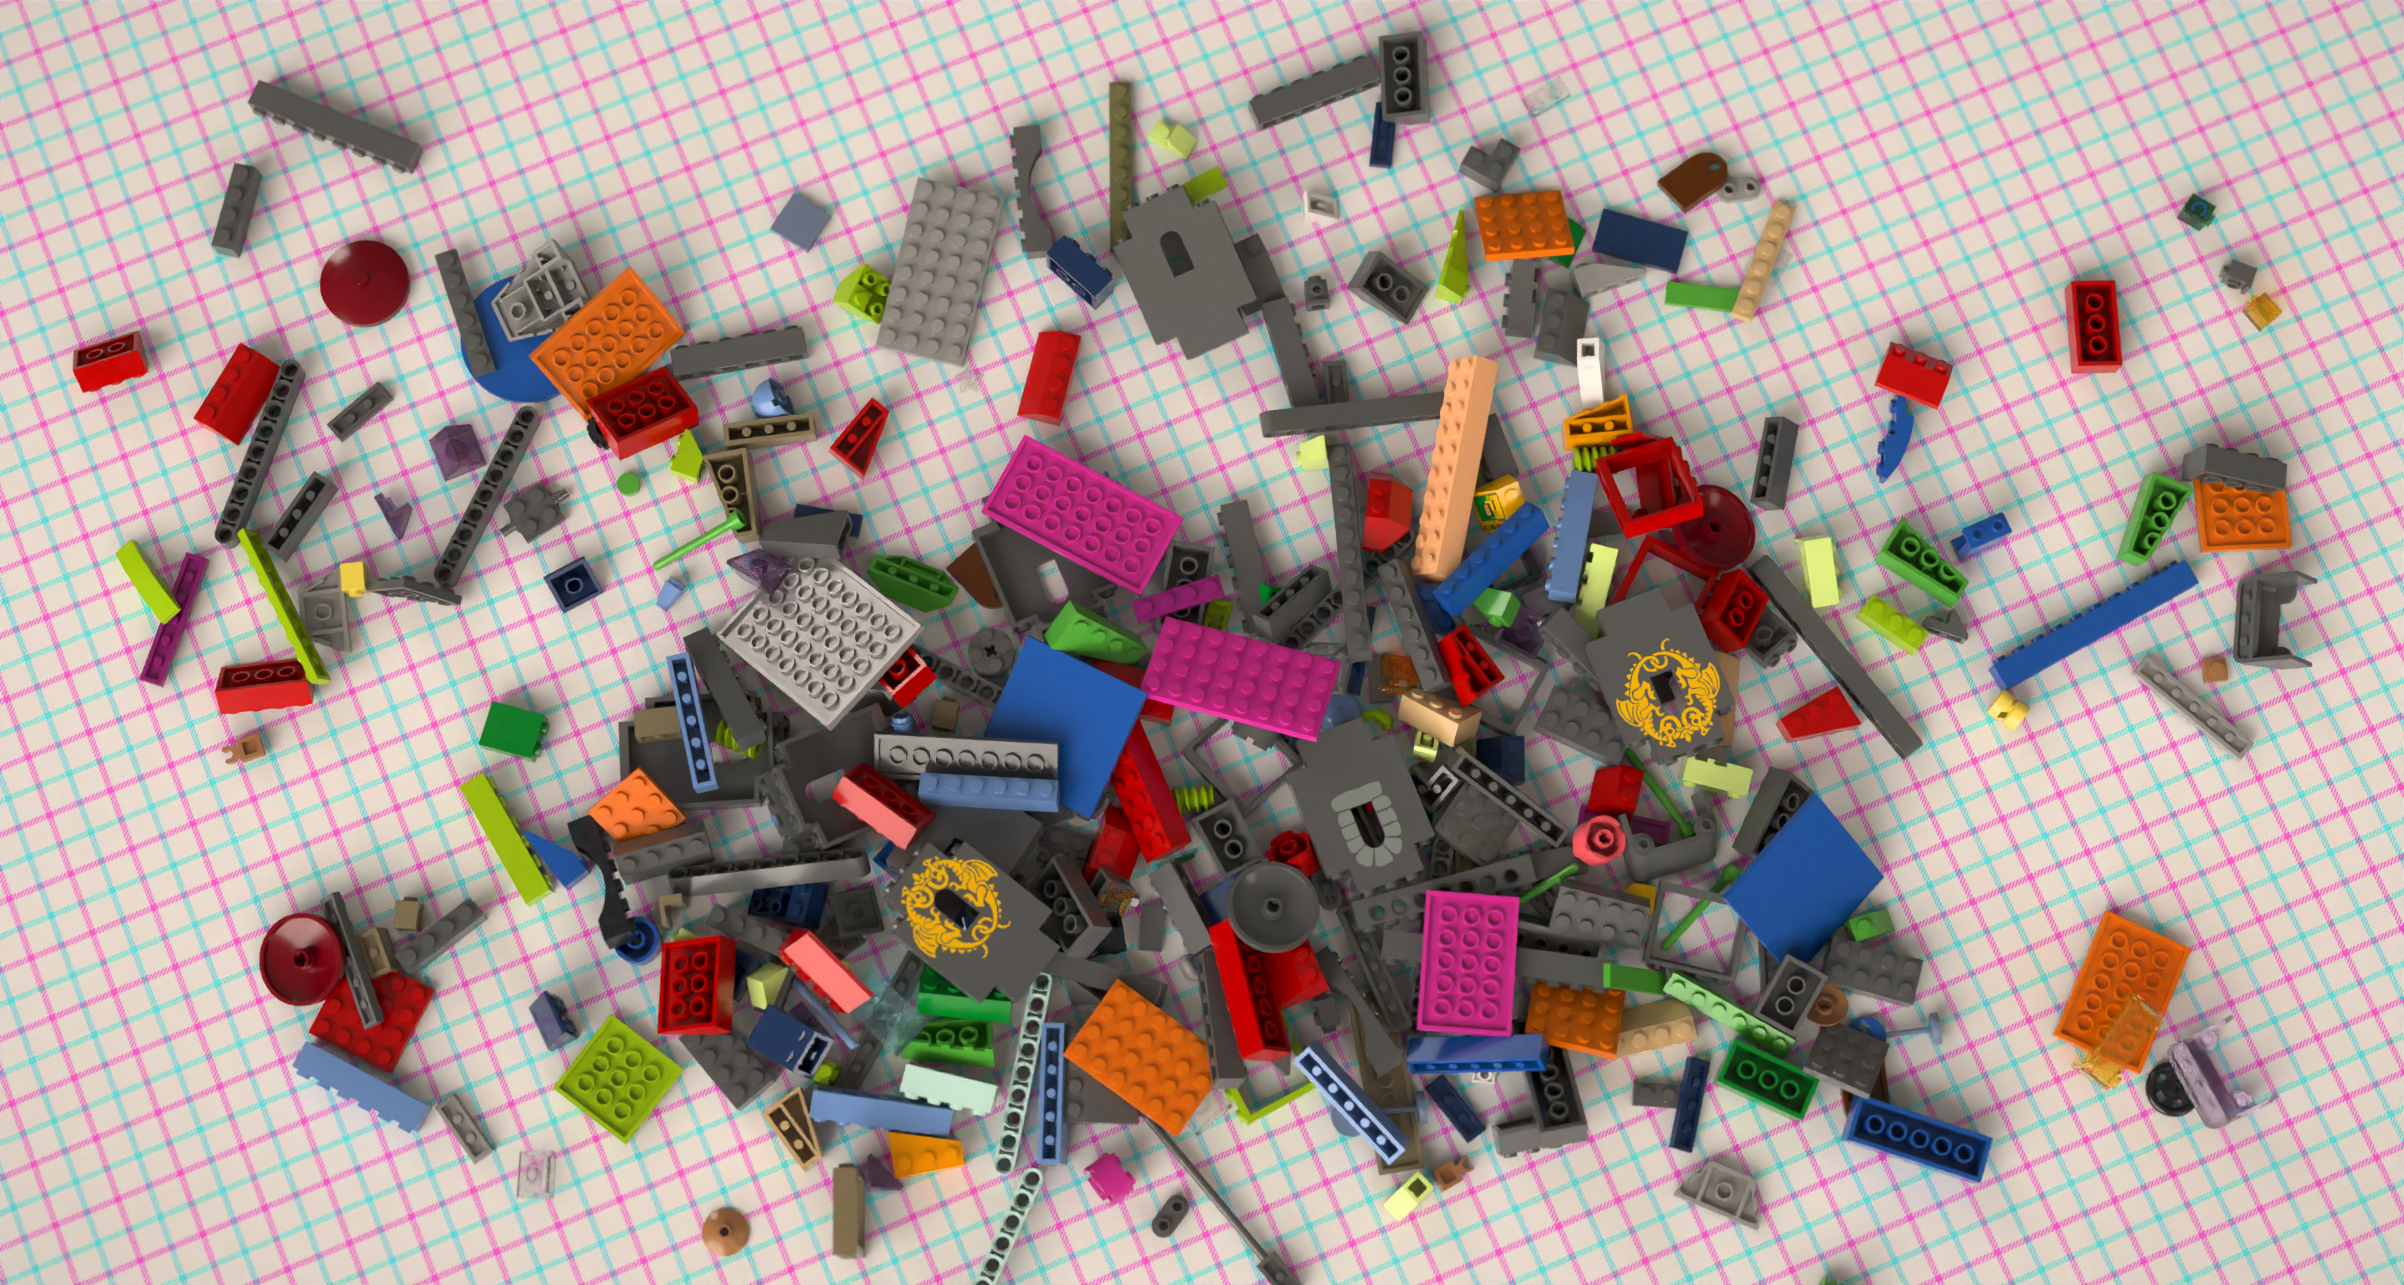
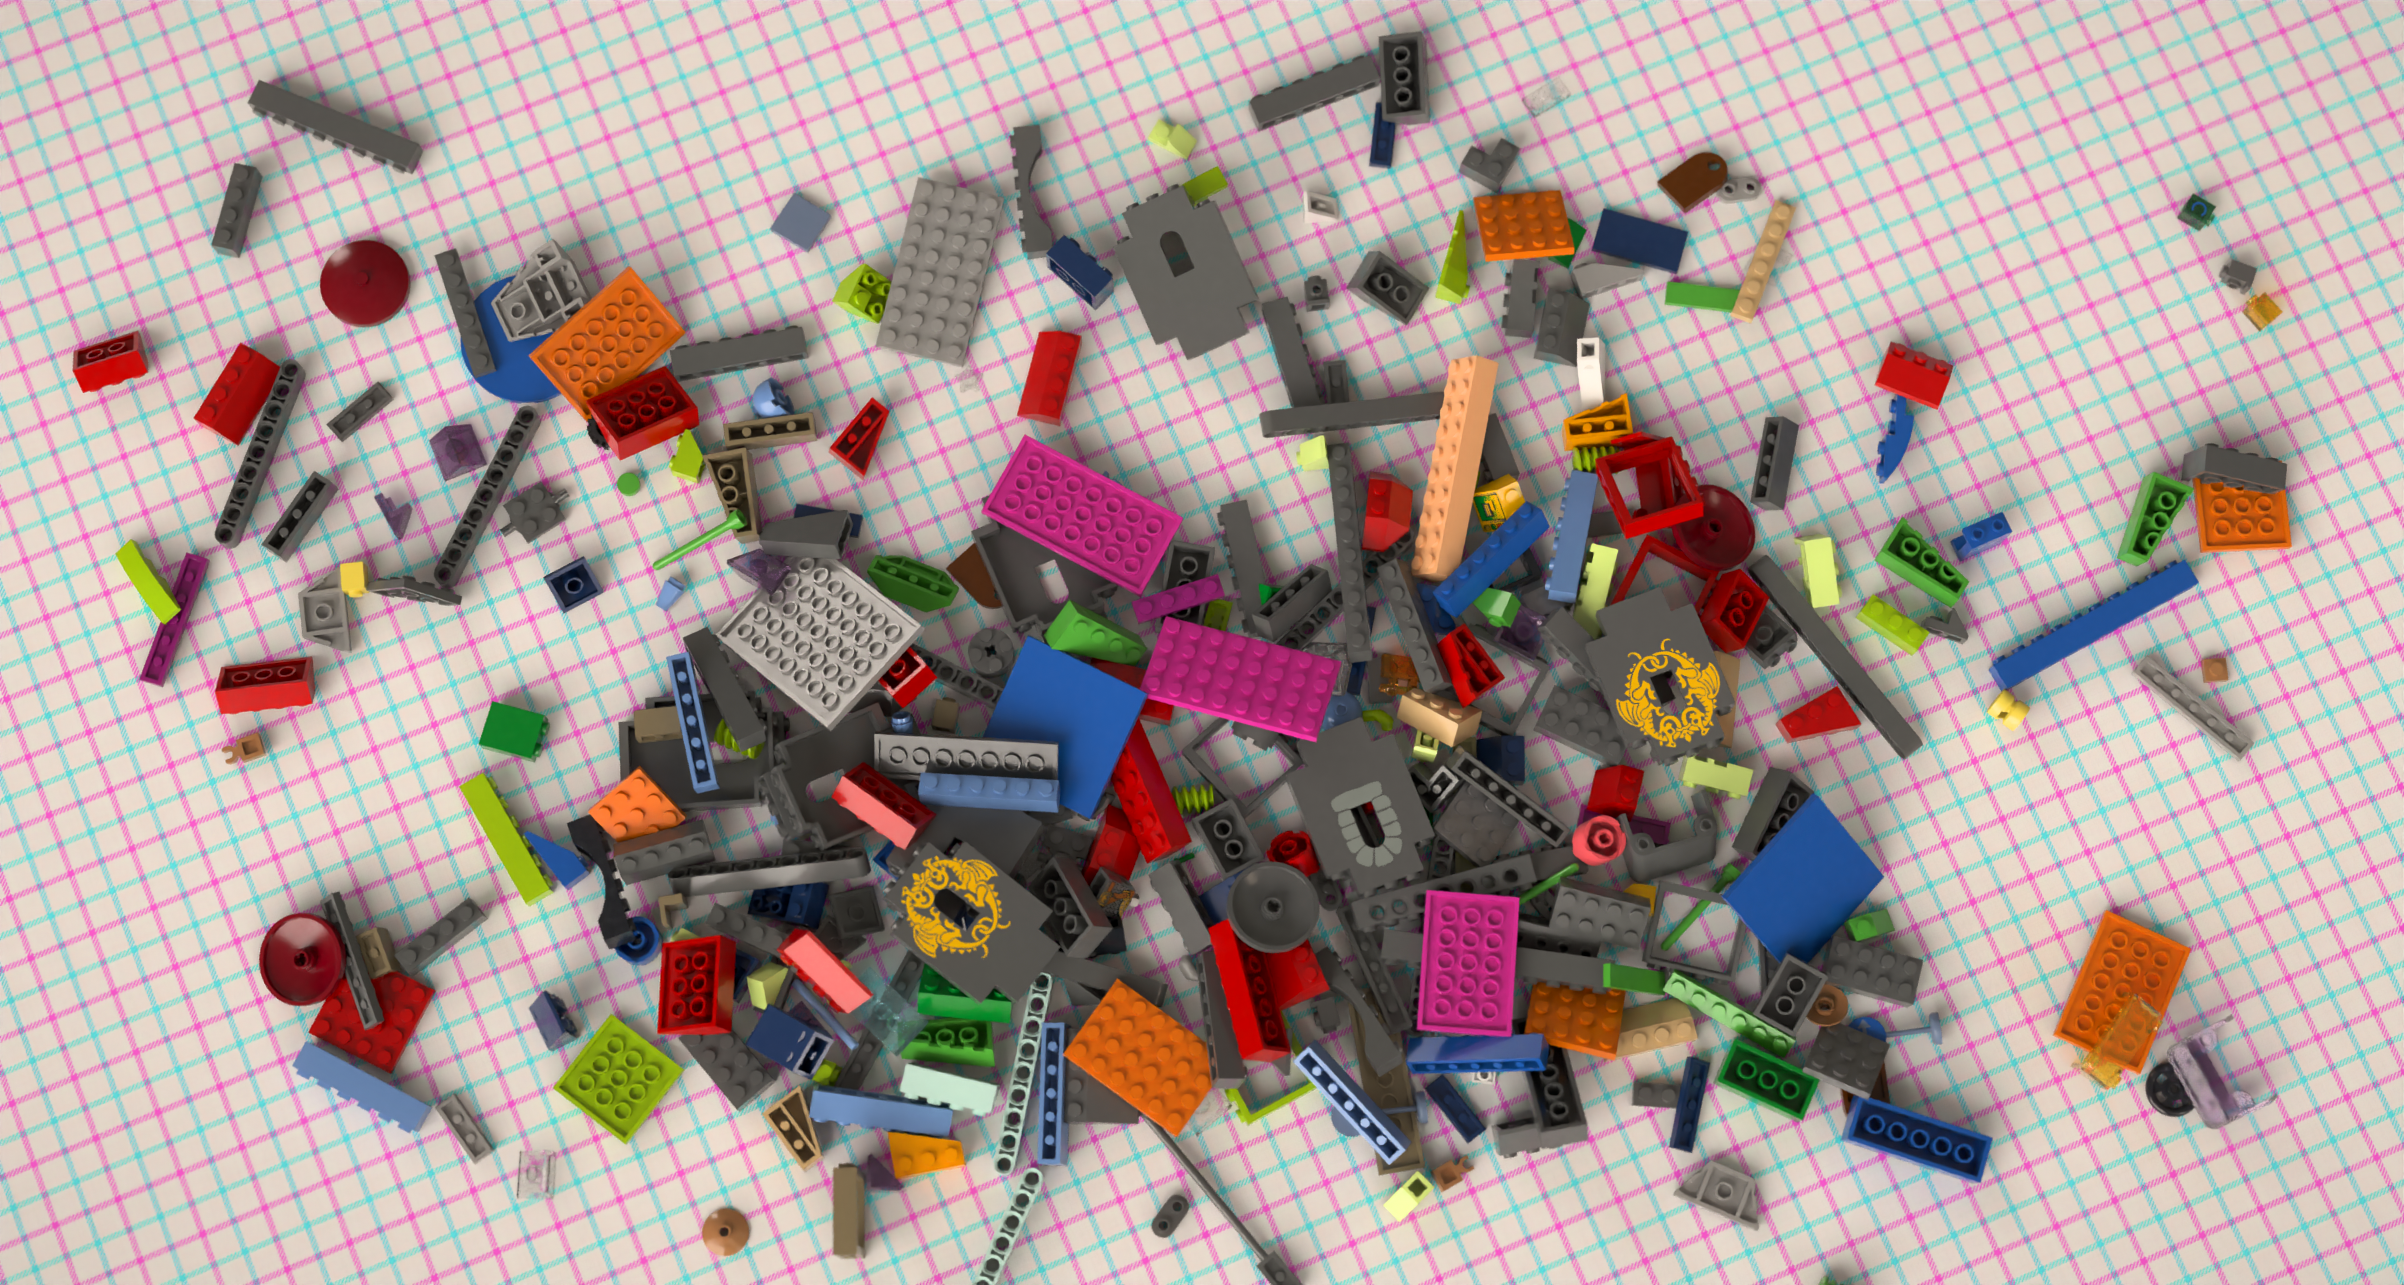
(284, 607): lime plate -> none
(408, 915): dark tan brick -> none
(1109, 1178): dark pink brick -> none
(1119, 159): olive plate -> none
(1151, 928): dark grey tile -> none
(1260, 272): dark grey slope -> none
(1685, 828): bright green piece -> none
(2093, 326): red brick -> none
(2259, 617): dark grey windscreen -> none

